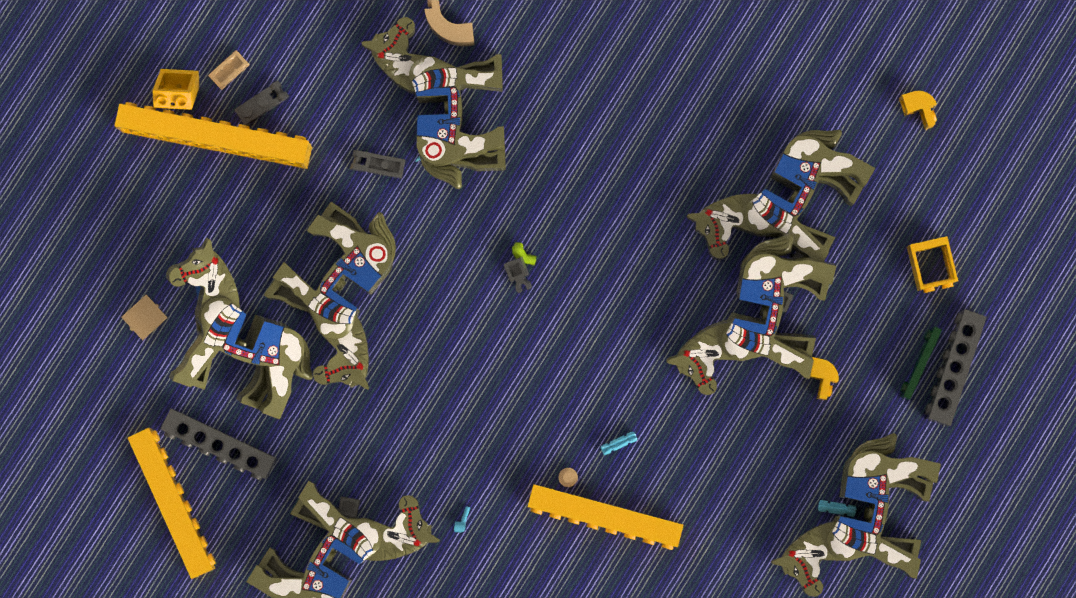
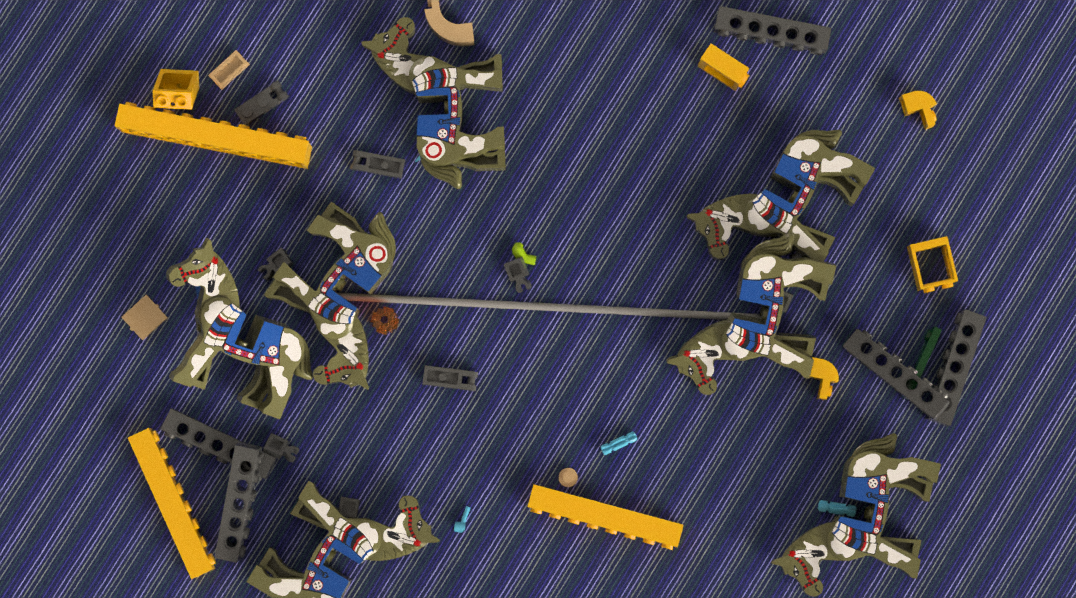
(225, 549): none -> dark grey brick
(275, 262): none -> dark grey plate
(278, 447): none -> dark grey plate
(391, 324): none -> clear orange brick
(449, 378): none -> dark grey plate
(540, 306): none -> light grey piece
(724, 67): none -> yellow window
(820, 33): none -> dark grey brick
(932, 409): none -> dark grey brick

